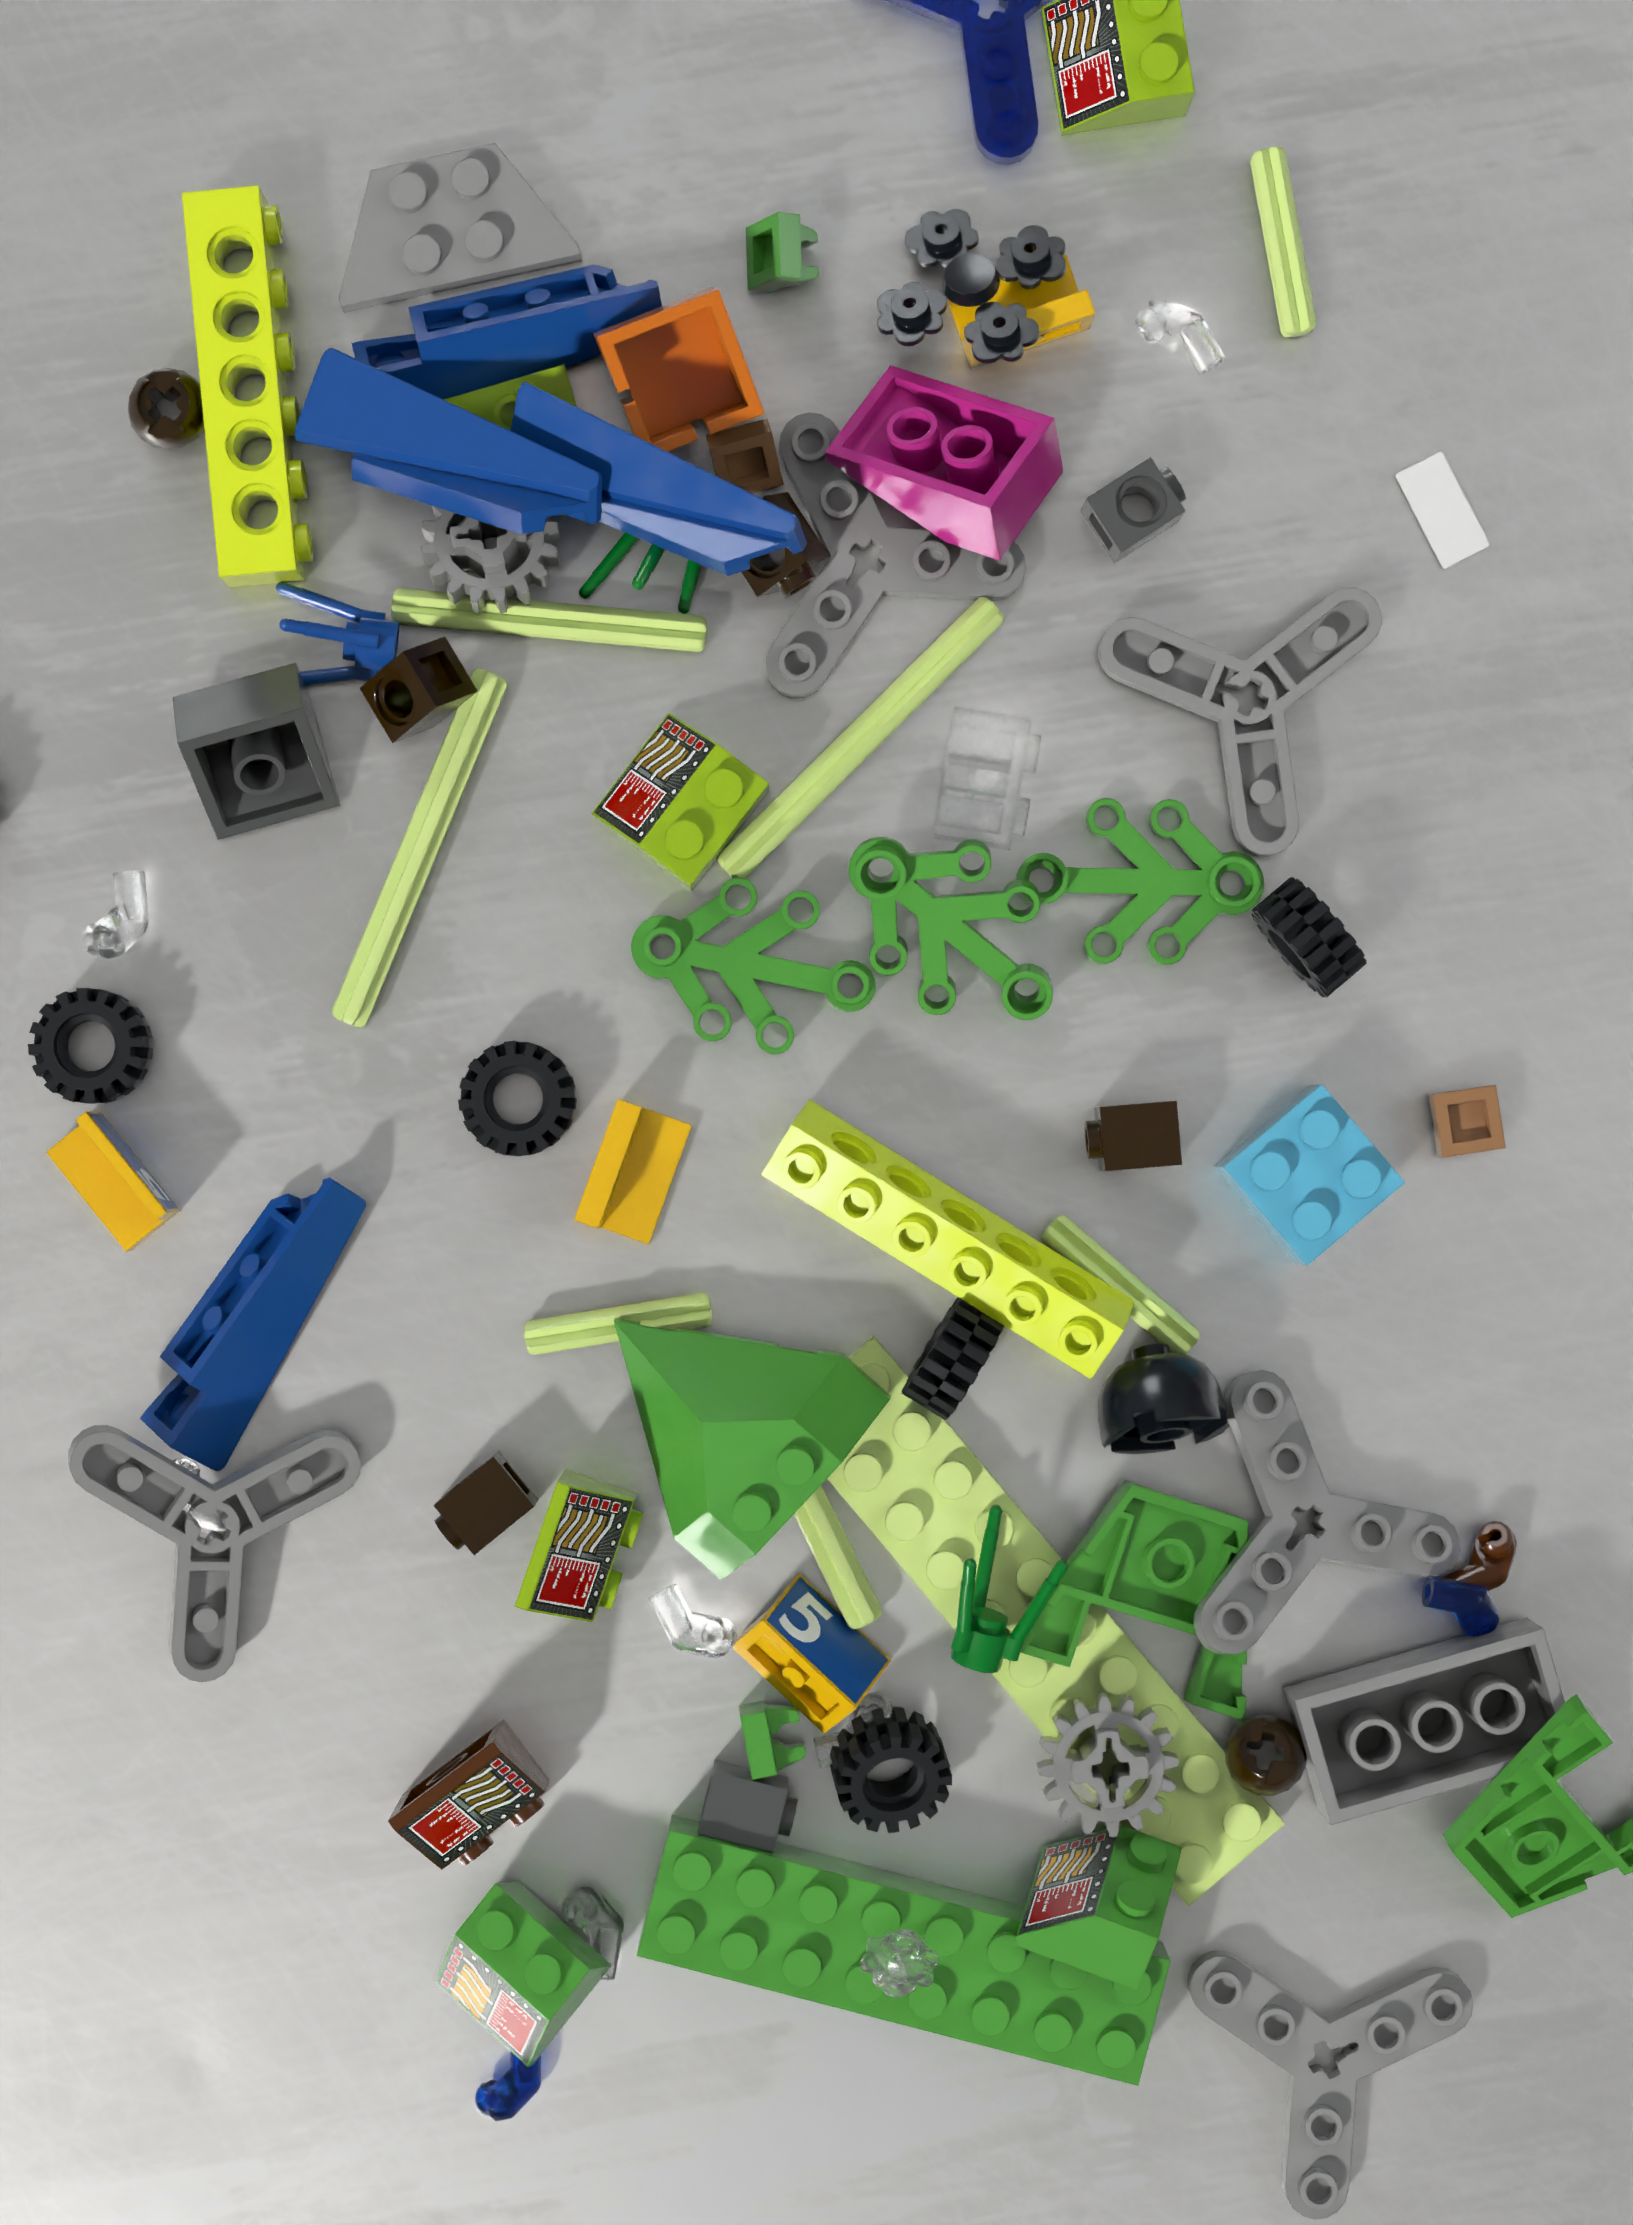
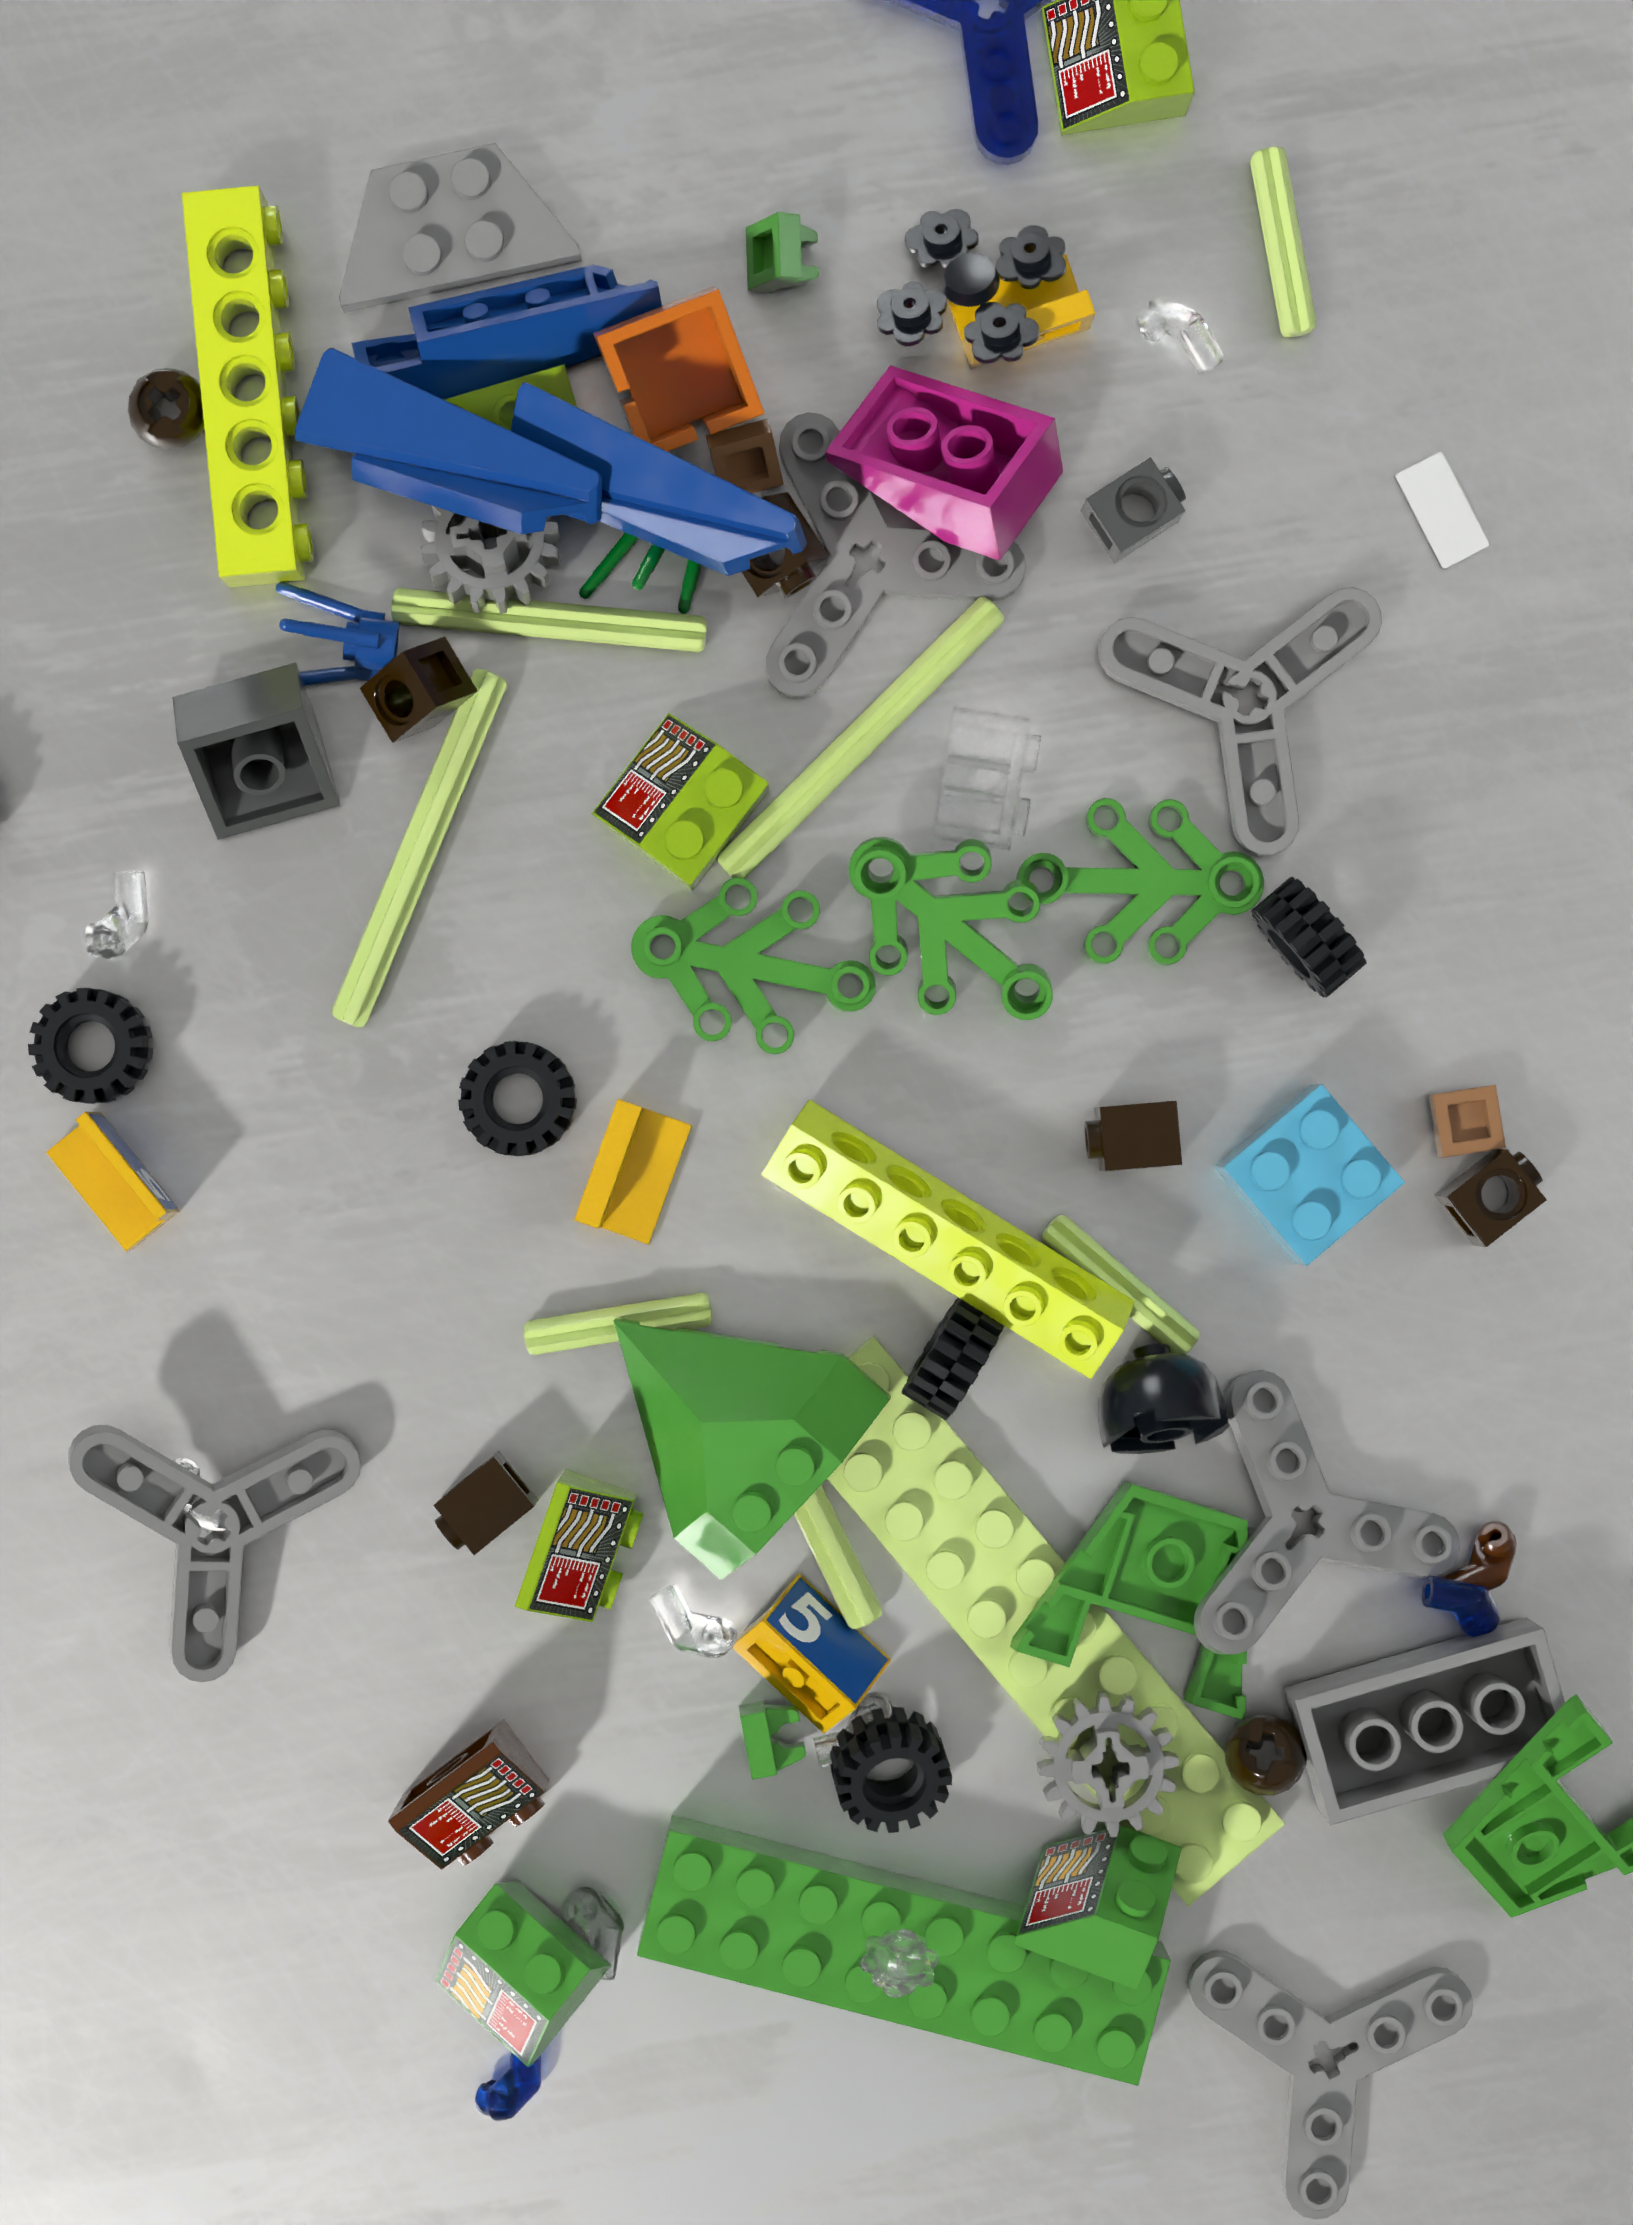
(248, 1322): blue wedge -> none
(745, 1808): dark grey brick -> none
(981, 1632): green plant -> none
(1464, 1199): none -> dark brown brick

